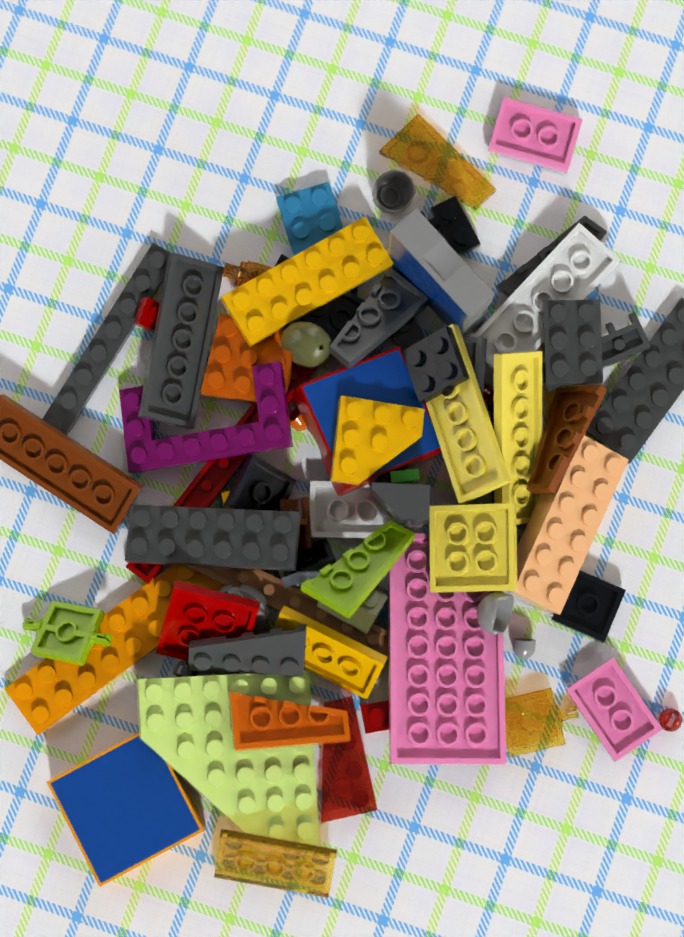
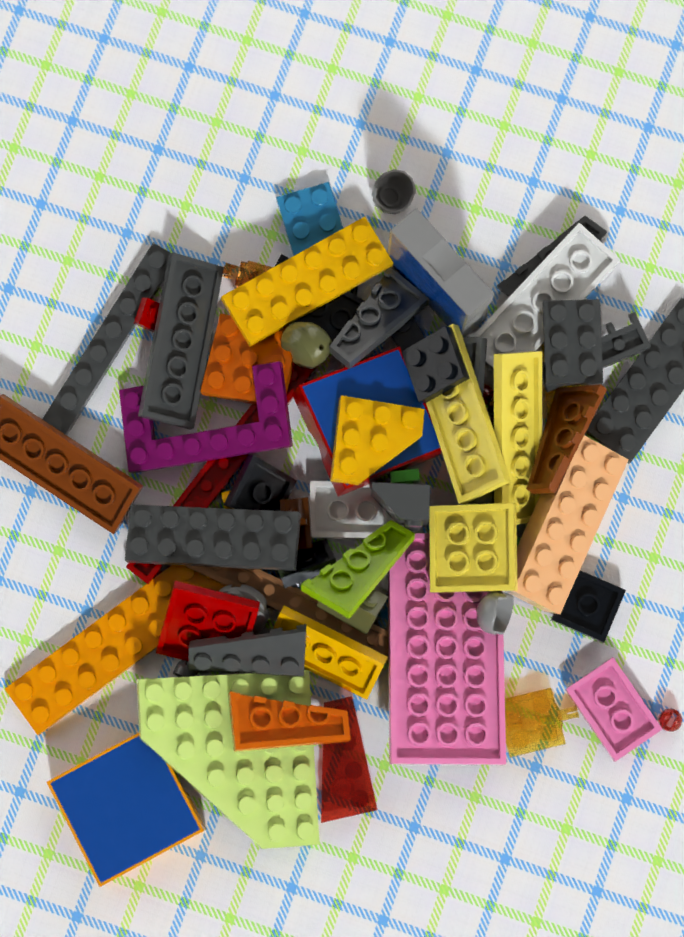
(67, 632): lime plate -> none
(275, 863): clear yellow plate -> none
(297, 421): orange hinge -> none
(375, 716): red plate -> none
(429, 155): clear yellow wing -> none
(454, 225): black plate -> none
(524, 647): light grey hinge -> none
(535, 135): bright pink plate -> none

